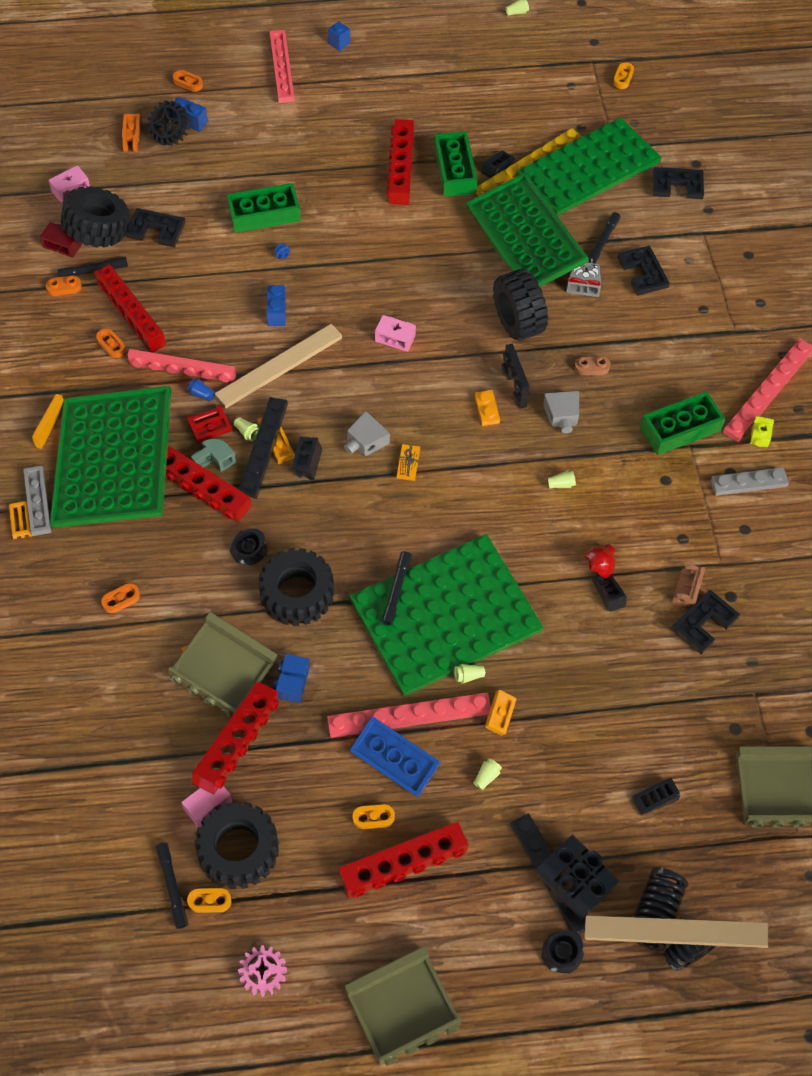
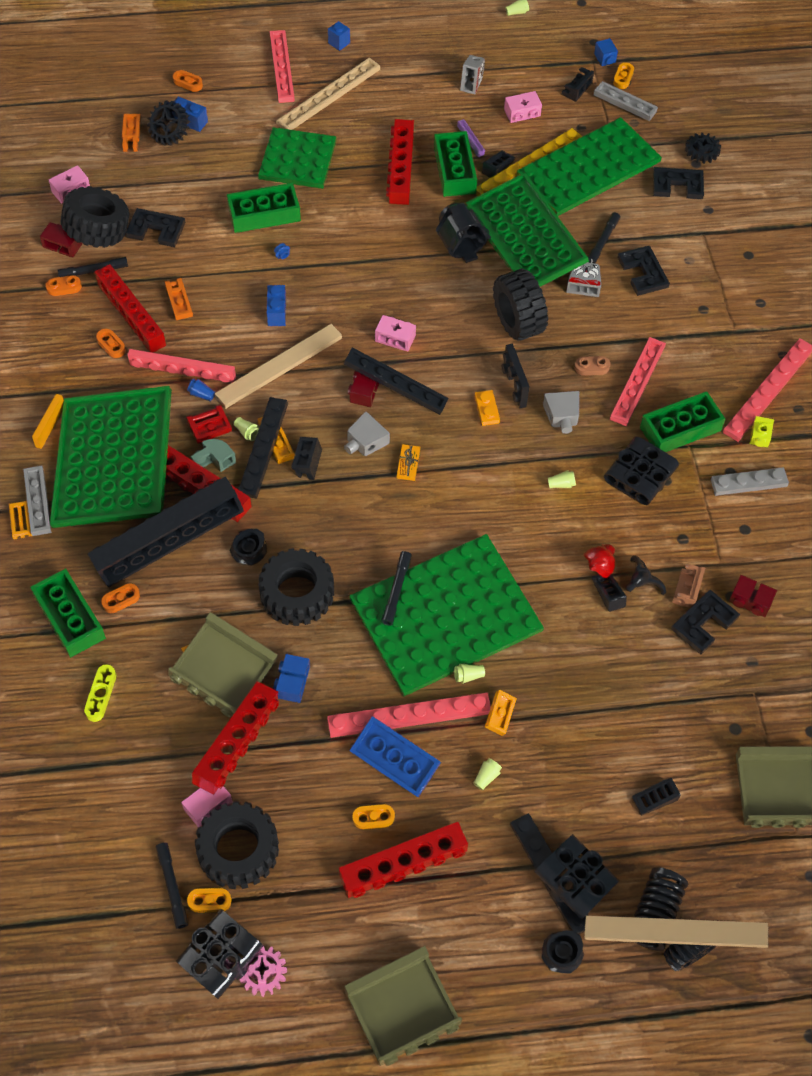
(68, 613): none -> green brick
(102, 701): none -> neon yellow beam
(166, 532): none -> black brick
(178, 299): none -> orange plate
(222, 942): none -> black connector
(297, 157): none -> green plate
(328, 95): none -> tan tile
(362, 390): none -> dark red piece
(396, 381): none -> black plate
(462, 231): none -> black piece
(472, 68): none -> light grey torso
(474, 142): none -> medium lavender axle
(522, 106): none -> bright pink brick
(578, 85): none -> black hinge
(605, 52): none -> blue brick
(625, 101): none -> light grey plate
(638, 381): none -> coral plate
(642, 576): none -> black piece
(645, 482): none -> black connector
(703, 148): none -> black gear
(754, 600): none -> dark red piece

